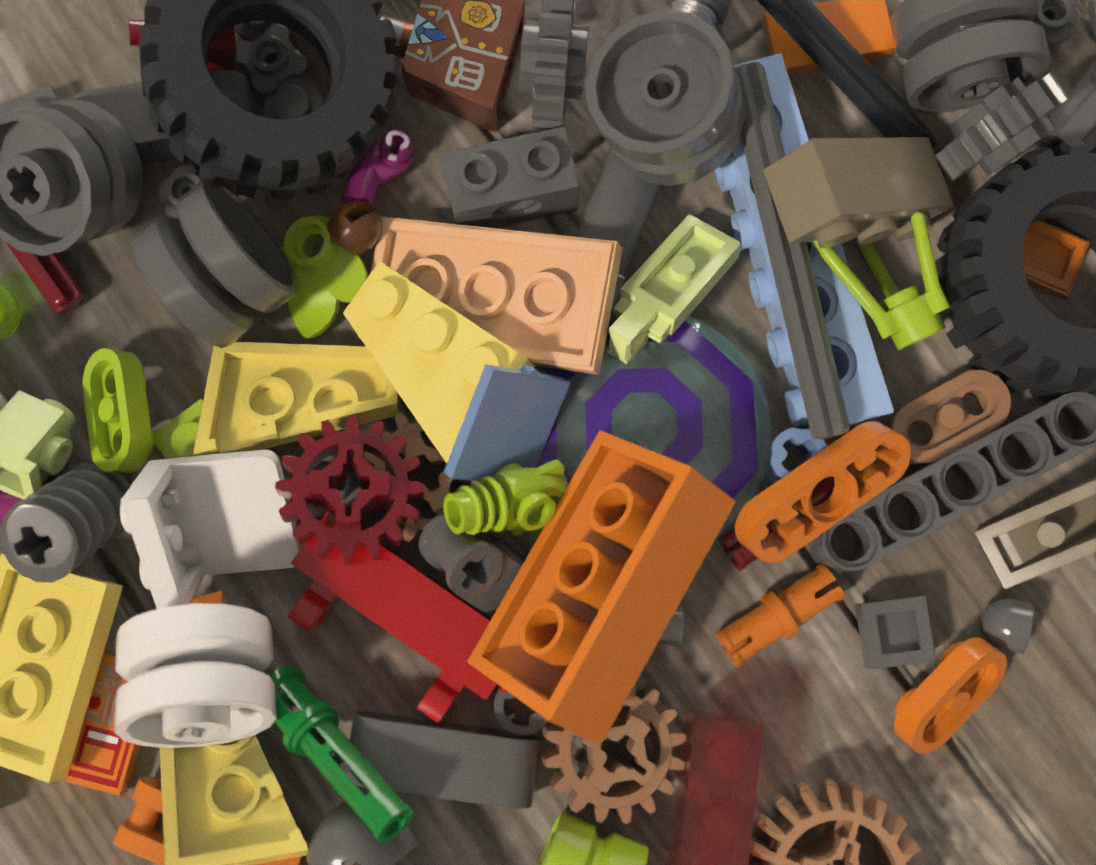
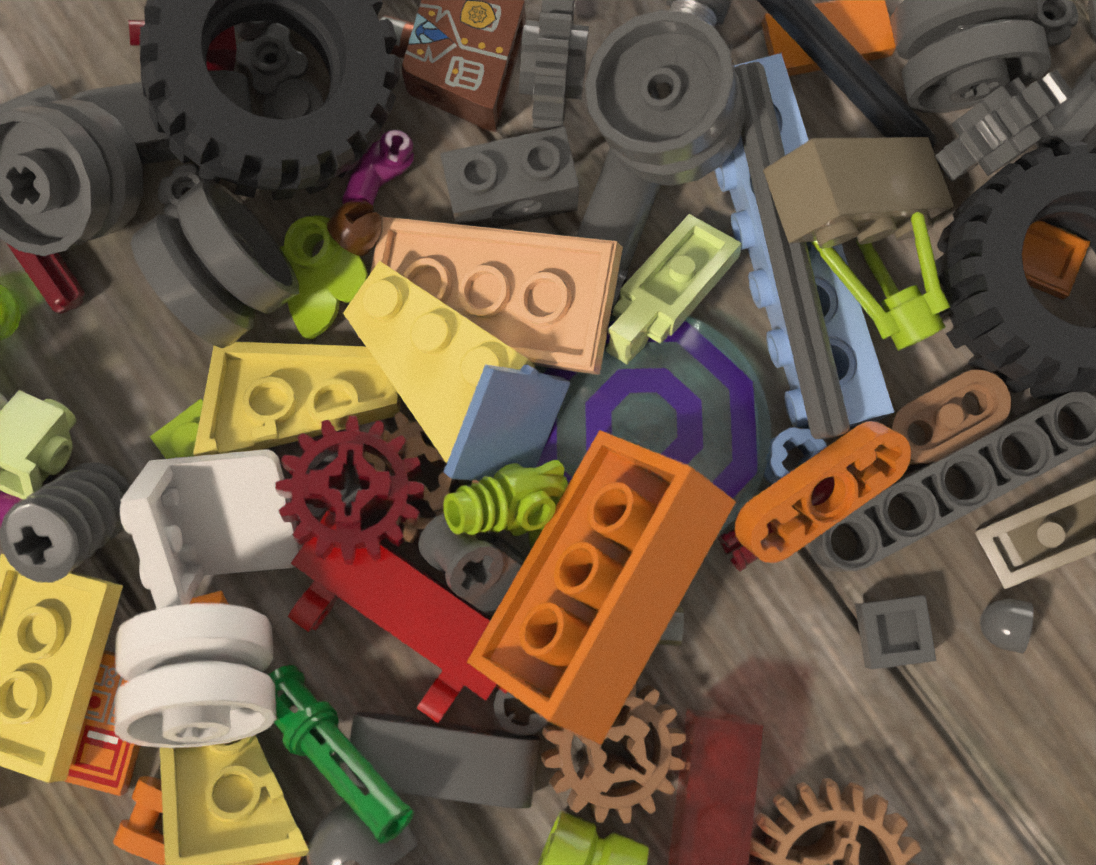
(117, 411): lime plate -> none
(779, 615): orange pin -> none
(949, 695): orange plate -> none

